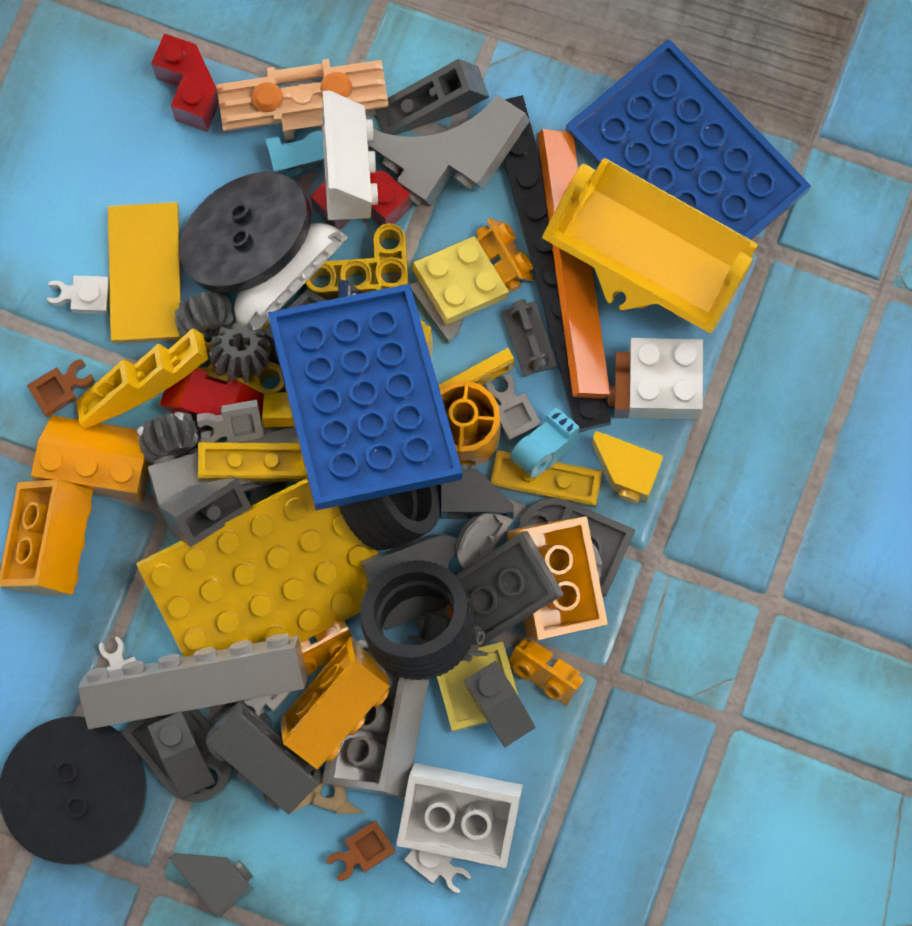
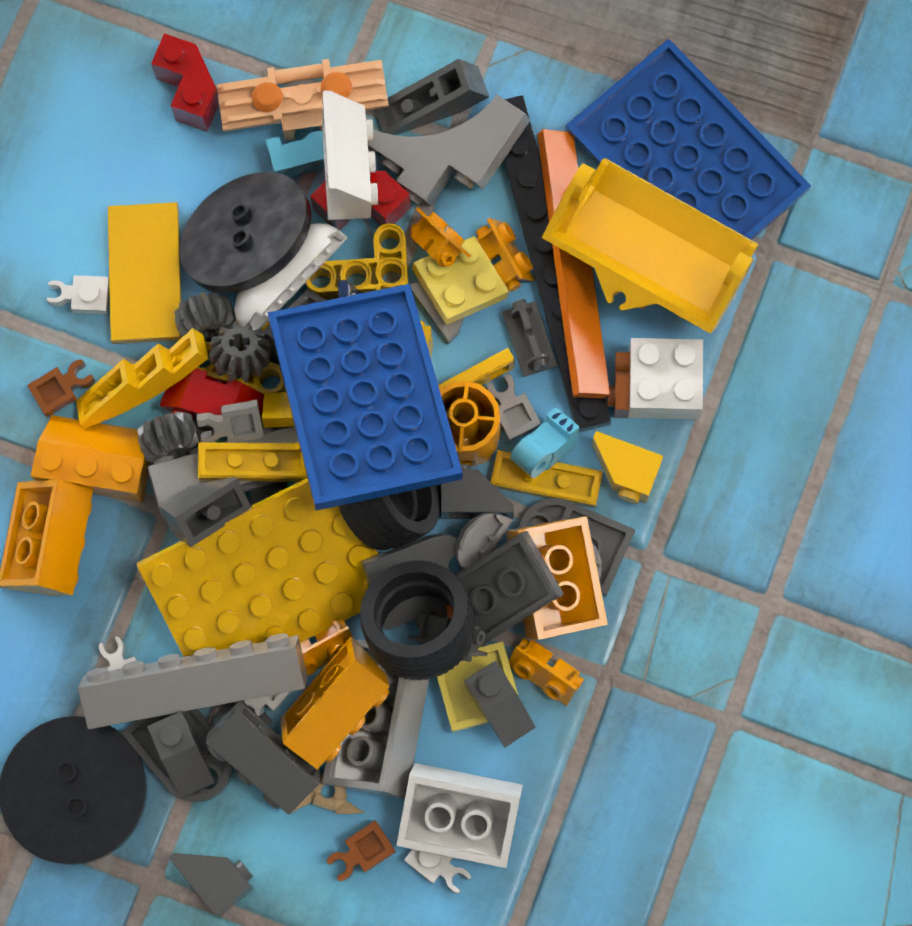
(438, 243): none -> light orange hinge

